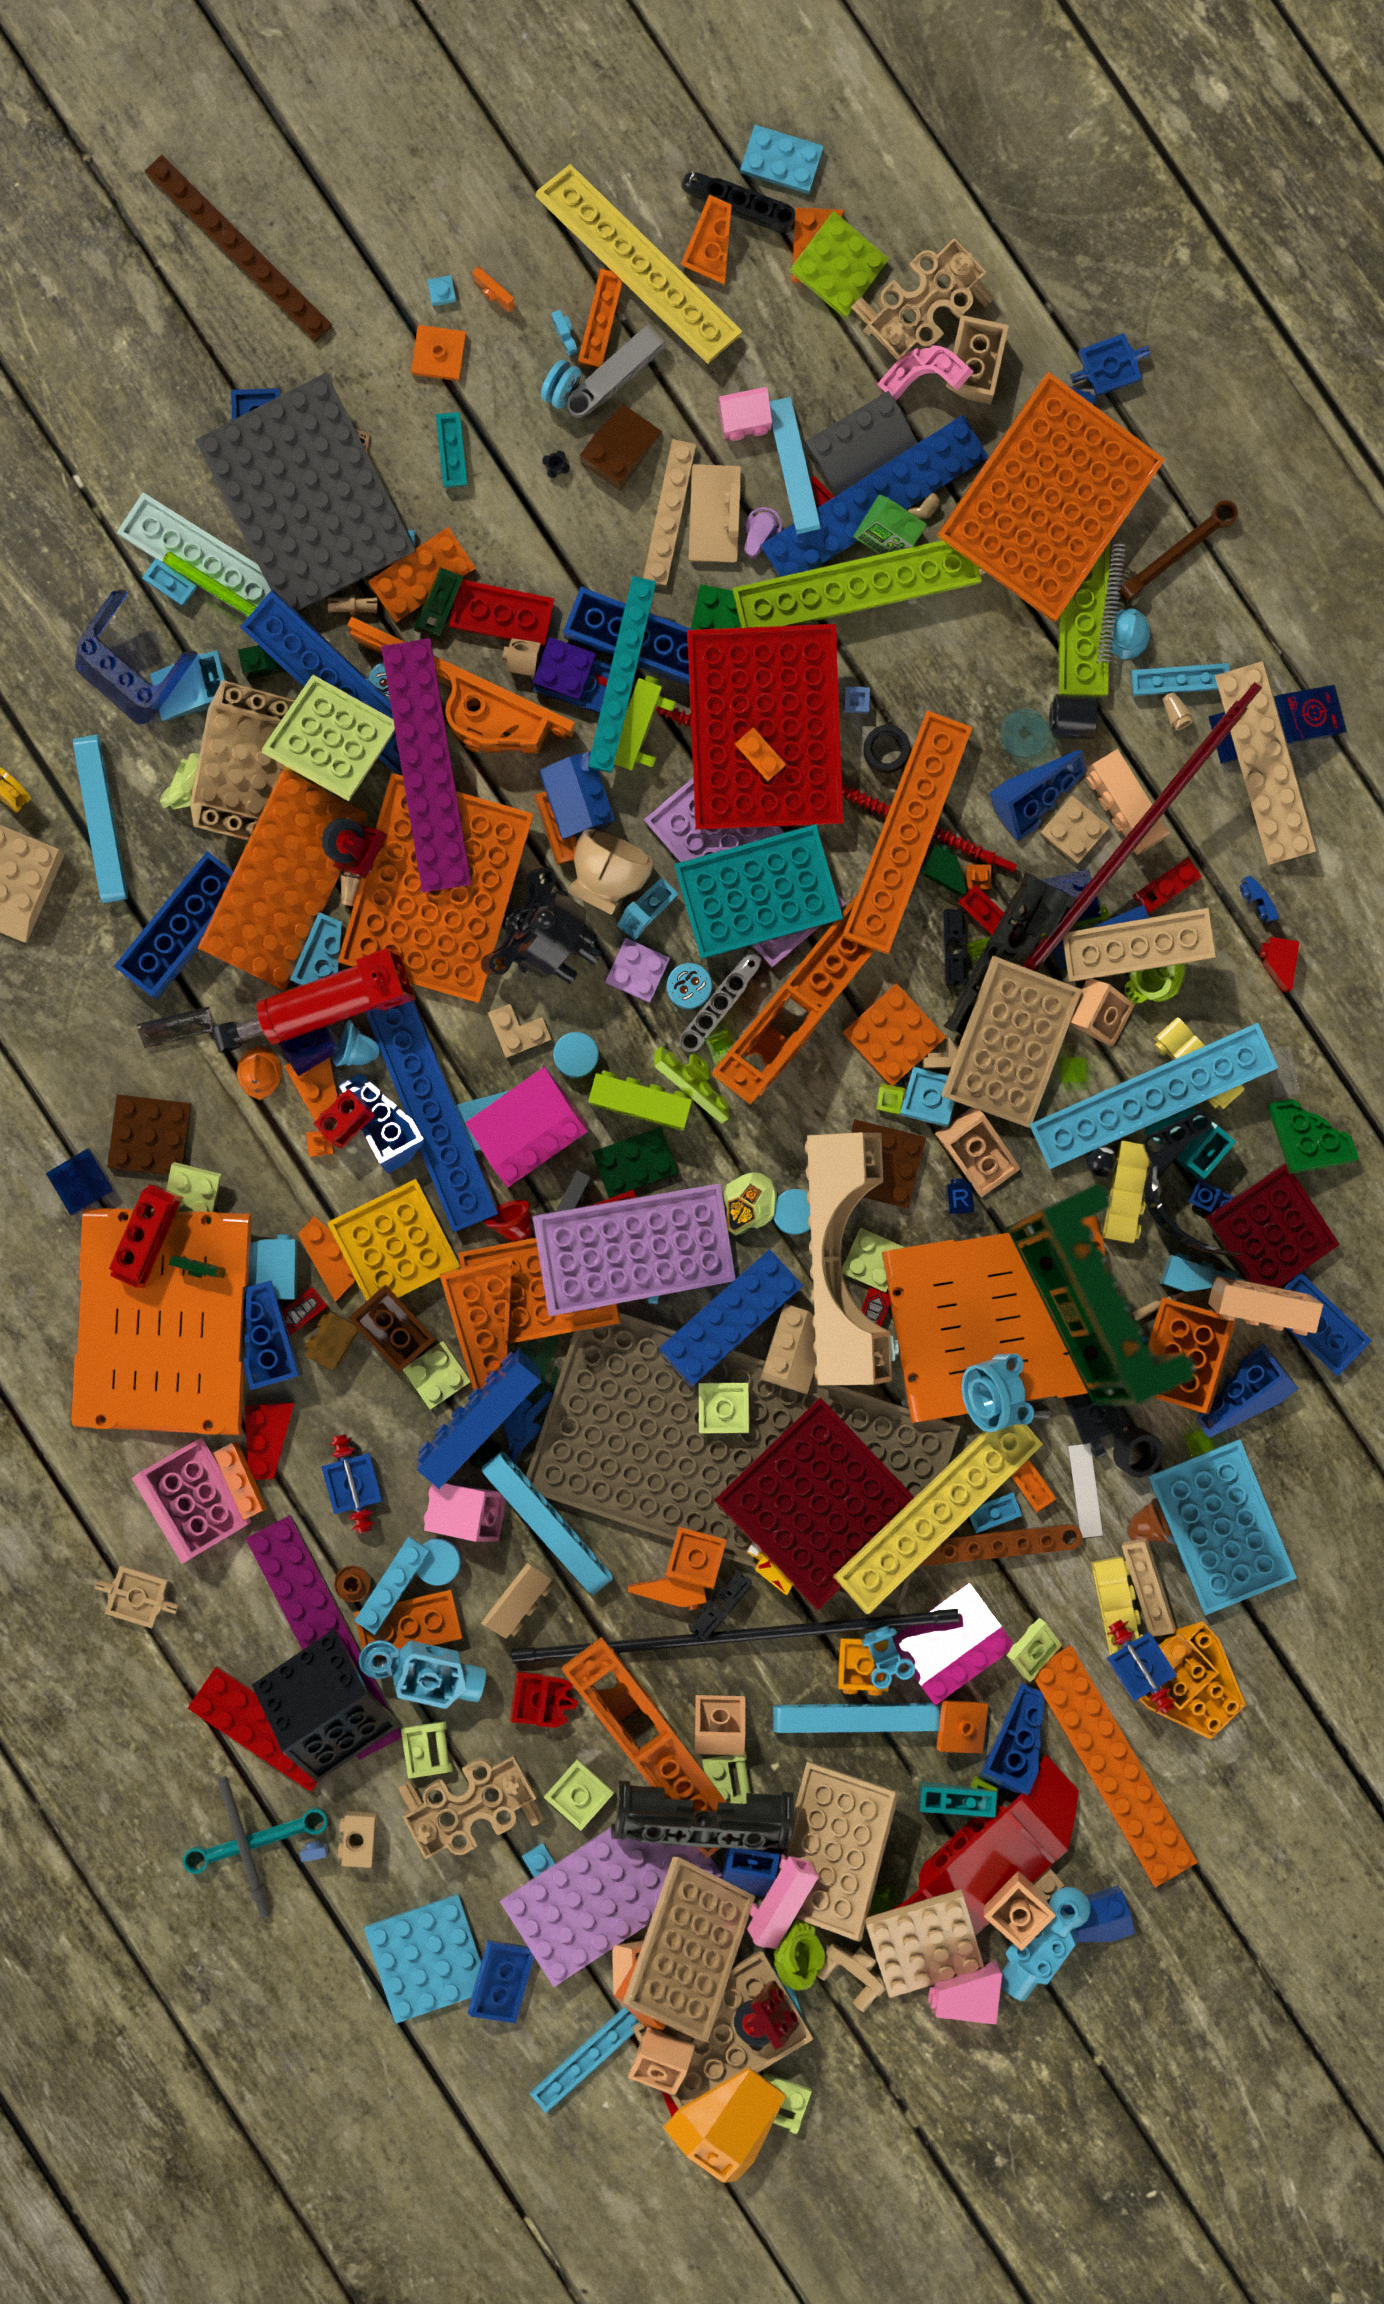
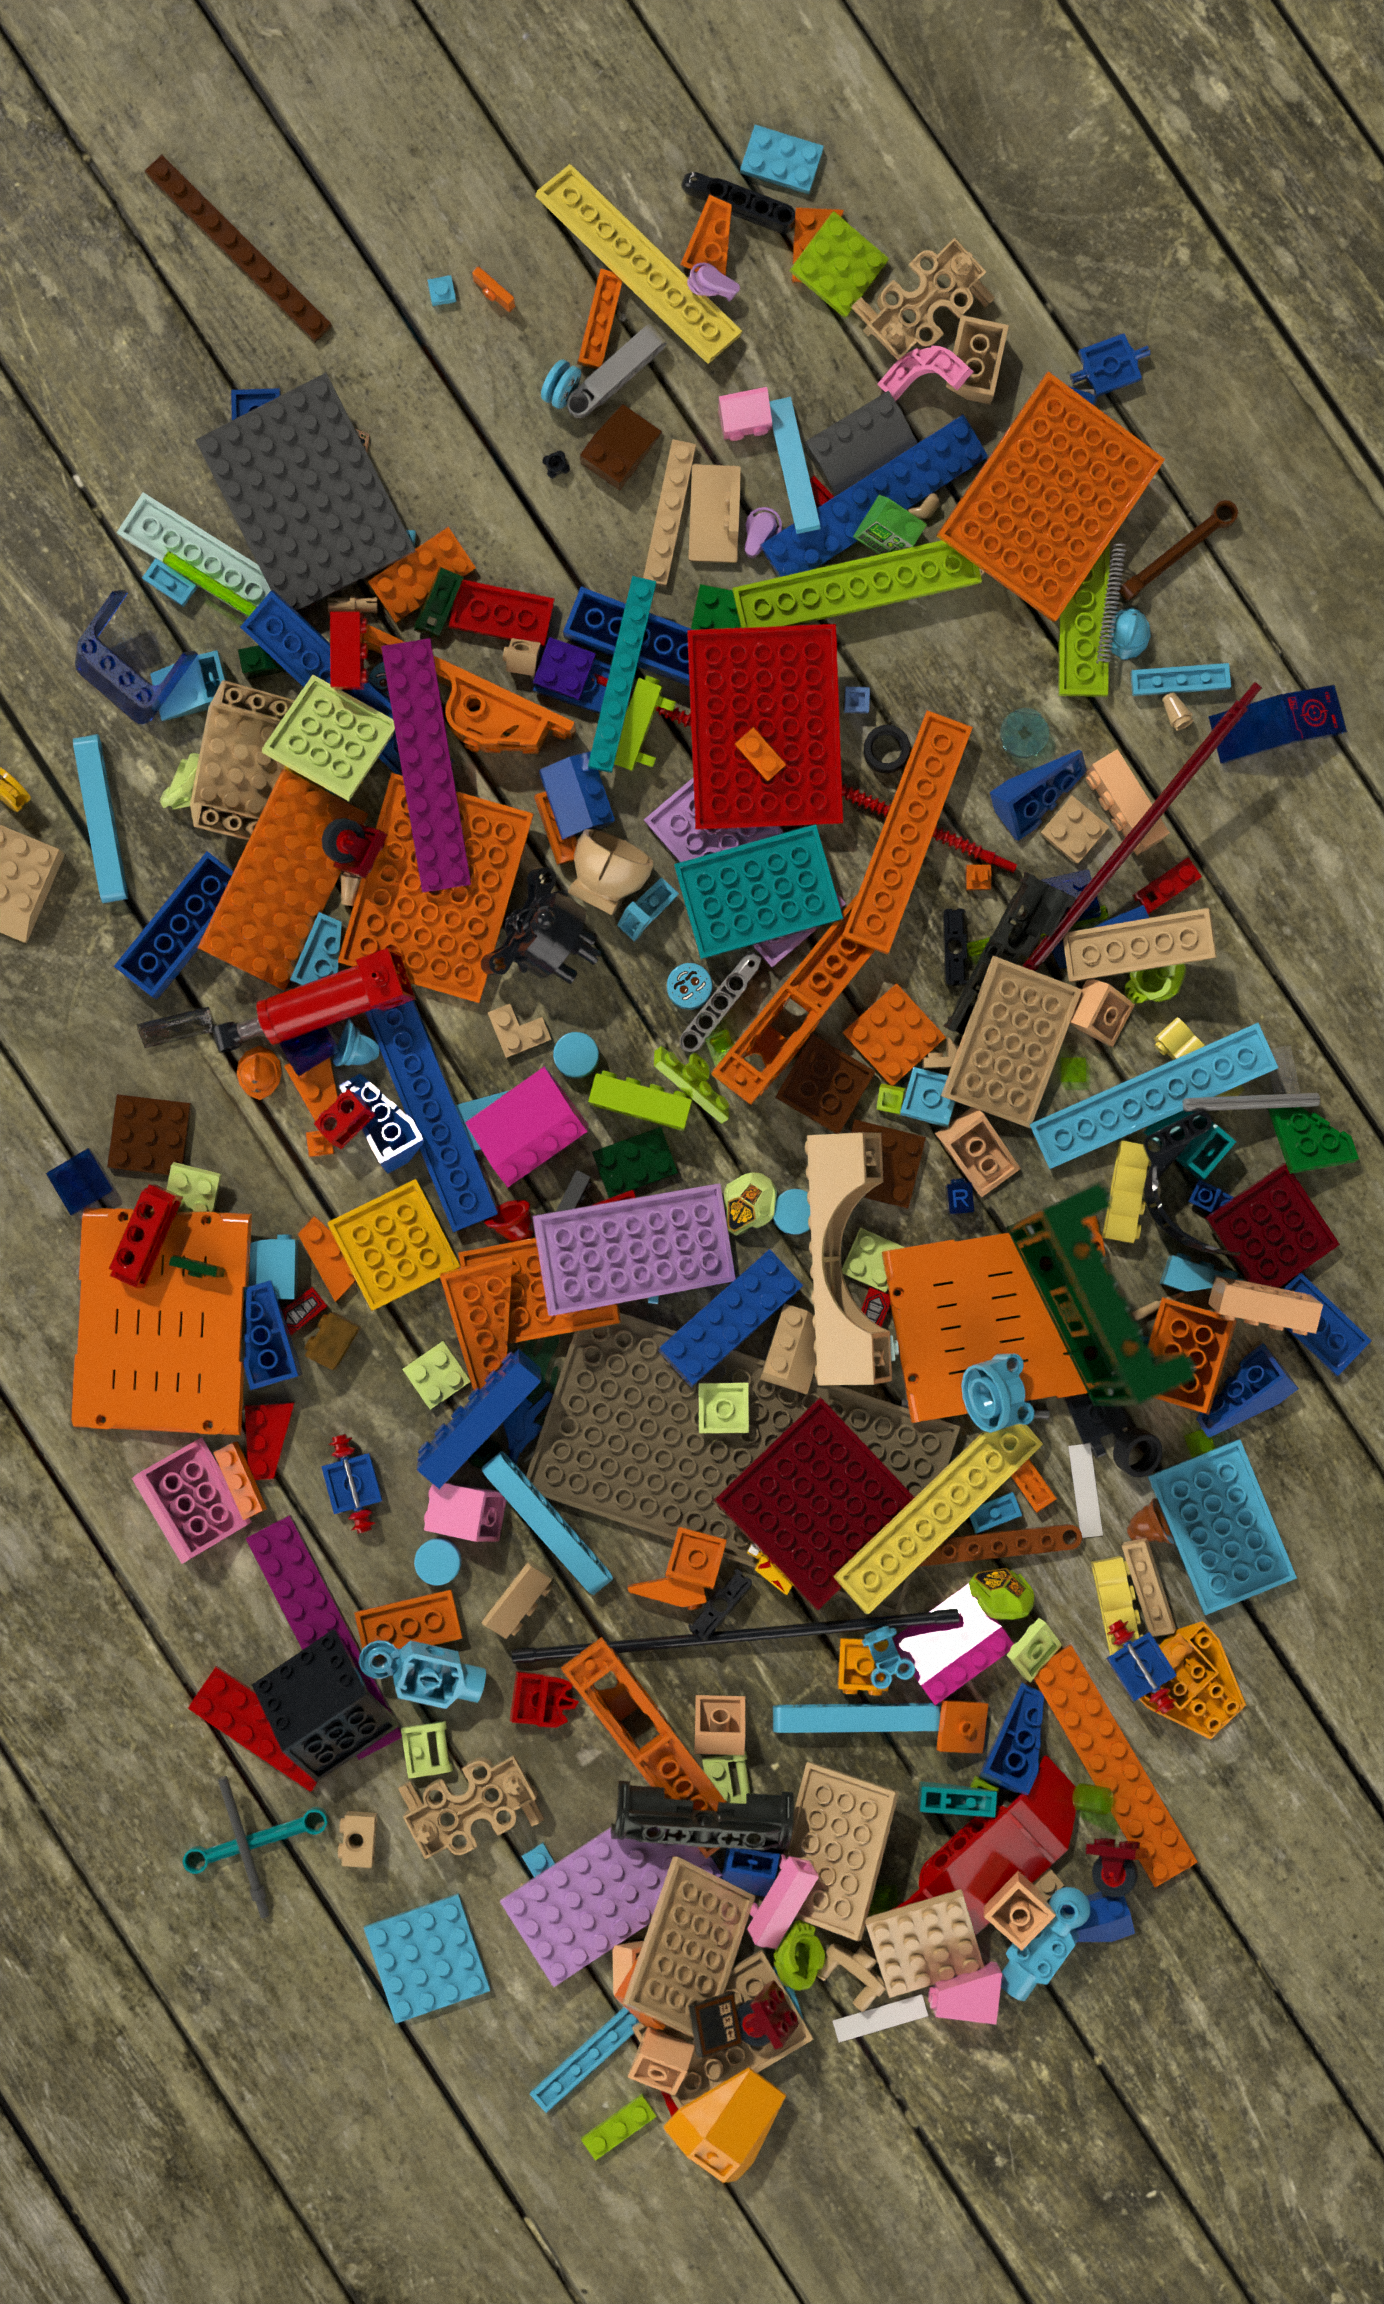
(136, 1596): tan plate -> none
(313, 1851): medium blue plate -> none
(348, 650): none -> red brick
(352, 1583): dark orange plate -> none
(392, 1328): reddish brown slope -> none
(392, 1585): medium azure plate -> none
(438, 352): orange plate -> none
(451, 450): teal plate -> none
(501, 1981): blue plate -> none
(563, 328): medium azure plate -> none
(579, 1794): yellowish green plate -> none
(618, 2126): none -> lime plate
(637, 970): lavender plate -> none
(711, 282): none -> lavender piece
(715, 2024): none -> tile
(795, 2101): yellowish green plate -> none
(825, 1084): none -> reddish brown plate
(880, 2018): none -> white sticker
(944, 870): dark green slope -> none
(982, 908): red plate -> none
(1002, 1594): none -> lime helmet
(1073, 716): black piece -> none
(1093, 1799): none -> clear neon green piece
(1102, 1162): black piece -> none
(1115, 1869): none -> plate
(1251, 1102): none -> light grey axle
(1254, 892): blue slope -> none
(1267, 766): tan plate -> none
(1280, 960): red slope -> none

